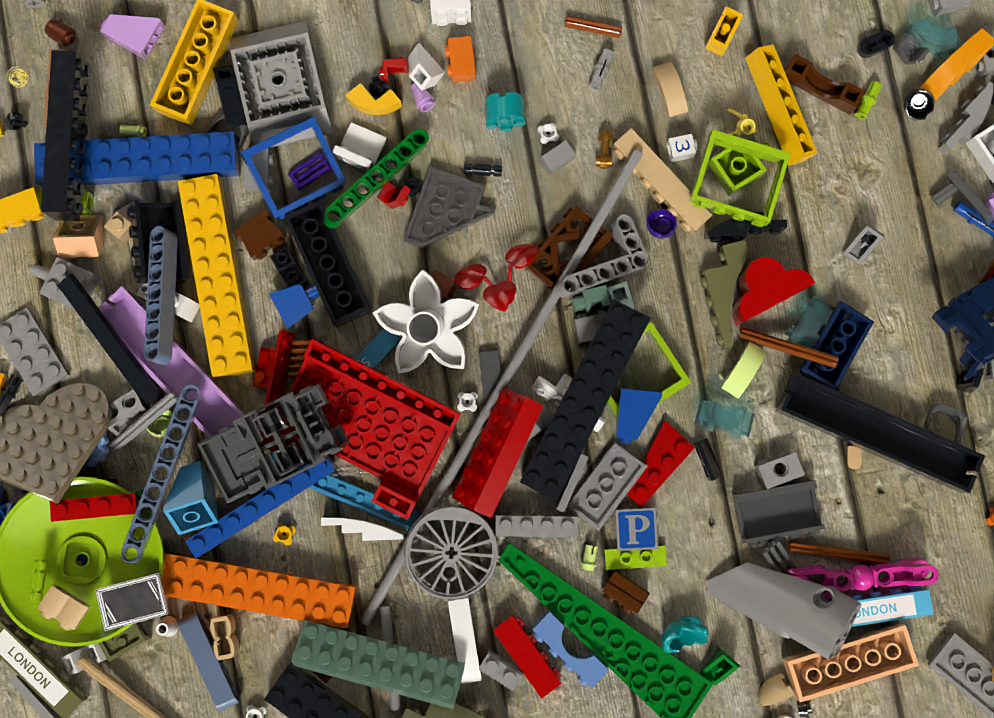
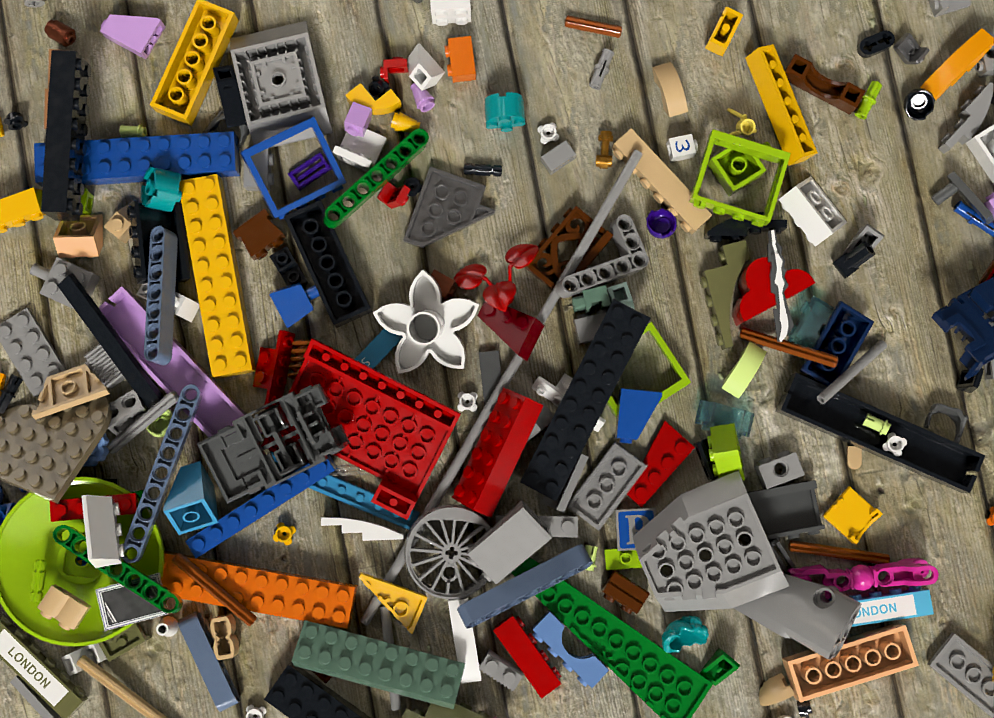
(17, 77): clear tile -> none
(68, 390): none -> tan wing
(102, 530): none -> white slope
(107, 371): none -> light grey brick
(125, 577): none -> green beam
(161, 189): none -> teal brick
(214, 589): none -> dark orange axle
(358, 119): none -> lavender brick
(402, 602): none -> yellow wing
(404, 123): none -> yellow cone
(509, 543): none -> light grey slope
(513, 327): none -> dark red wedge
(524, 586): none -> sand blue beam
(710, 520): none -> light grey wedge
(725, 450): none -> lime brick
(778, 285): none -> dark grey sword
(812, 211): none -> white slope
(850, 262): none -> black piece
(851, 372): none -> light grey piece
(851, 515): none -> yellow piece
(877, 424): none -> yellowish green pin
(900, 443): none -> white plate
(937, 39): clear light blue brick -> none

